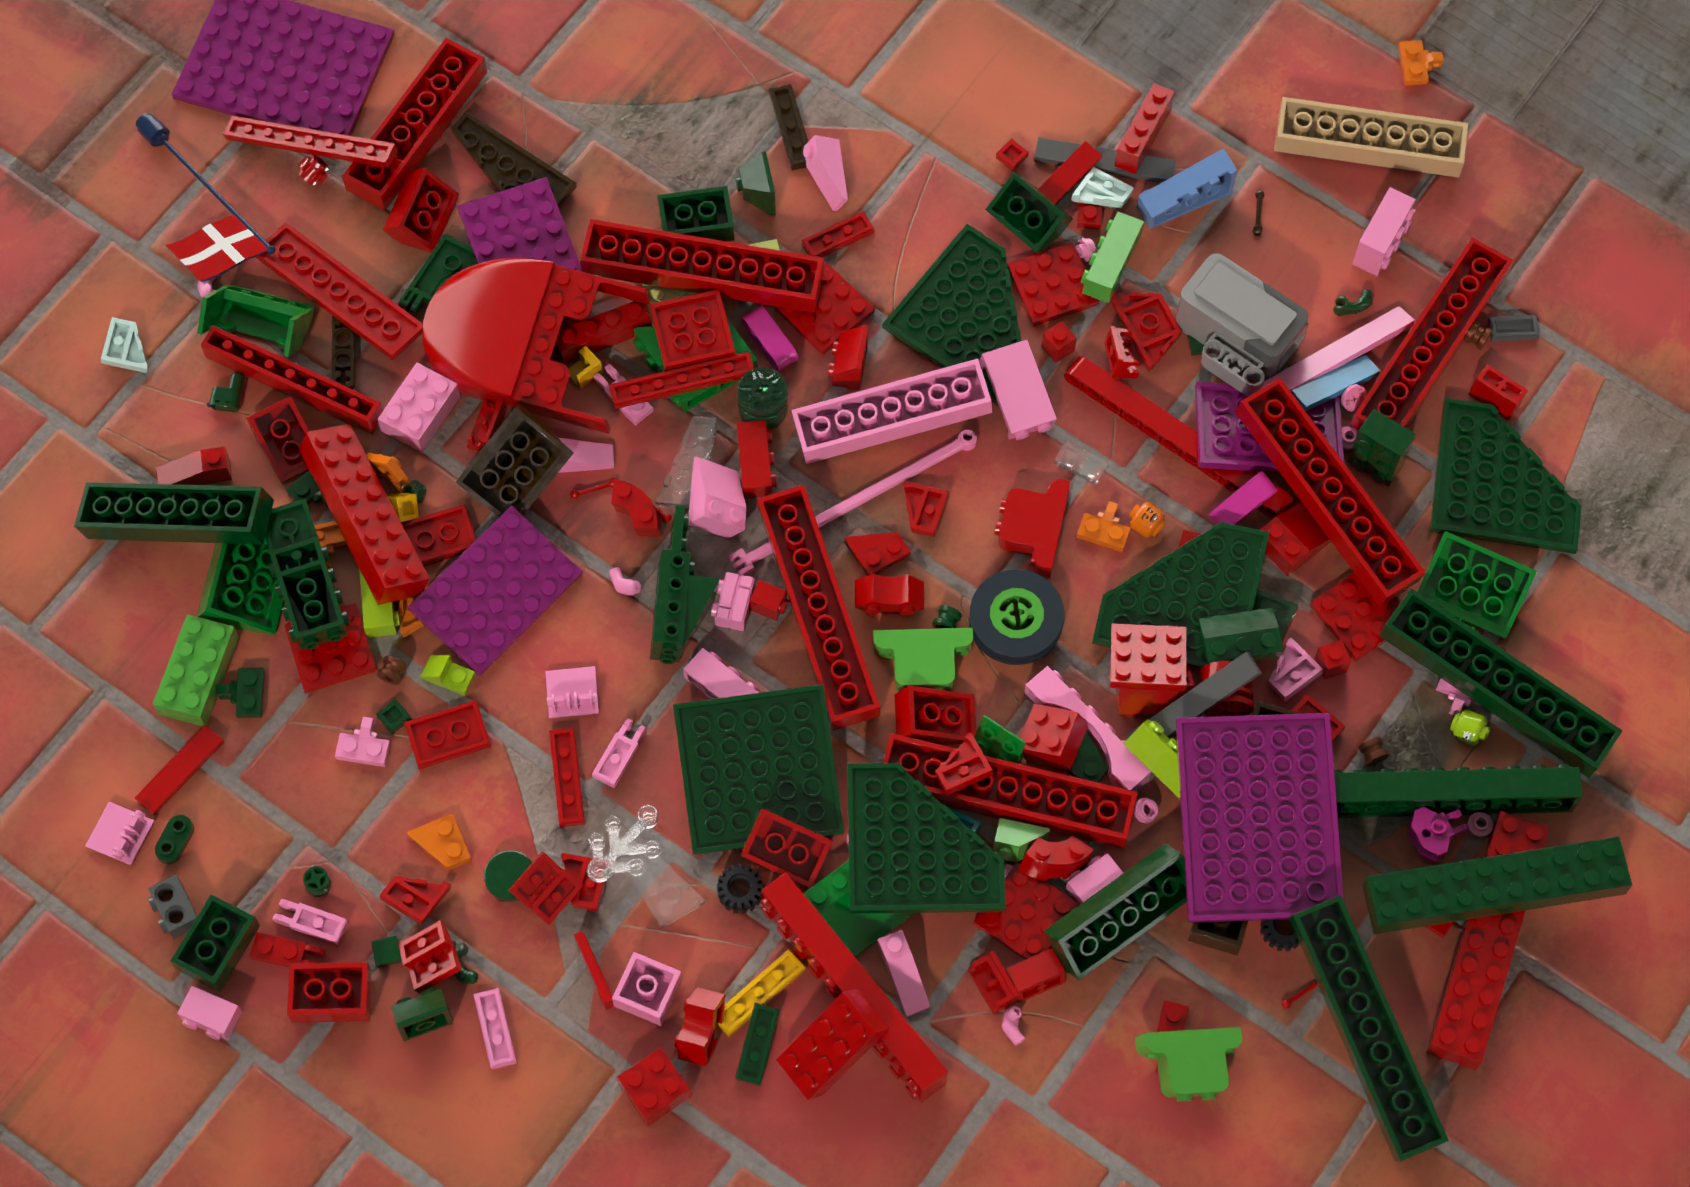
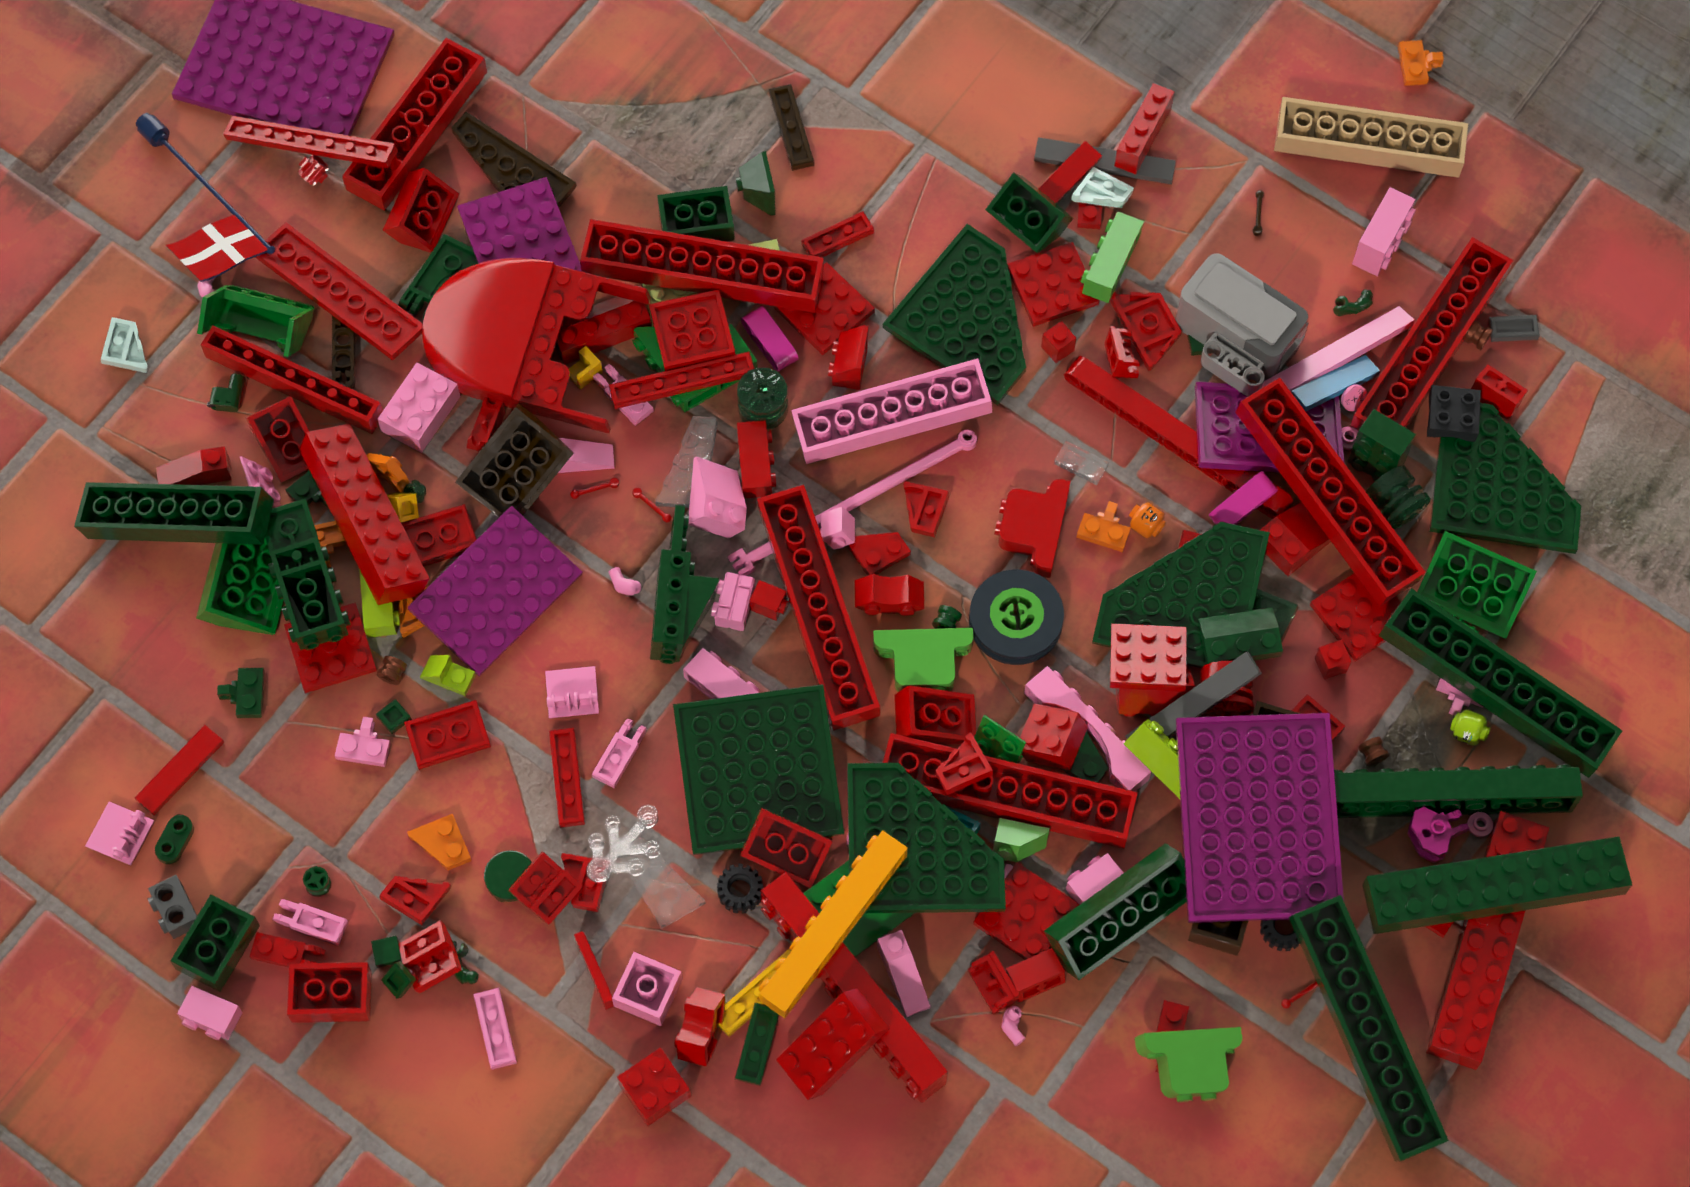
(196, 670): bright green brick -> none
(260, 477): none -> bright pink hinge
(398, 979): none -> dark green tile
(421, 1014): dark green slope -> none
(637, 505): red brick -> none
(826, 167): bright pink slope -> none
(833, 924): none -> light orange brick
(837, 528): none -> bright pink brick
(1012, 154): red plate -> none
(1019, 390): bright pink panel -> none
(1055, 859): red brick -> none
(1086, 248): bright pink plate -> none
(1150, 807): bright pink plate -> none
(1188, 190): medium blue wedge -> none
(1293, 671): bright pink wing -> none
(1397, 497): none -> clear green wheel
(1454, 413): none -> black brick

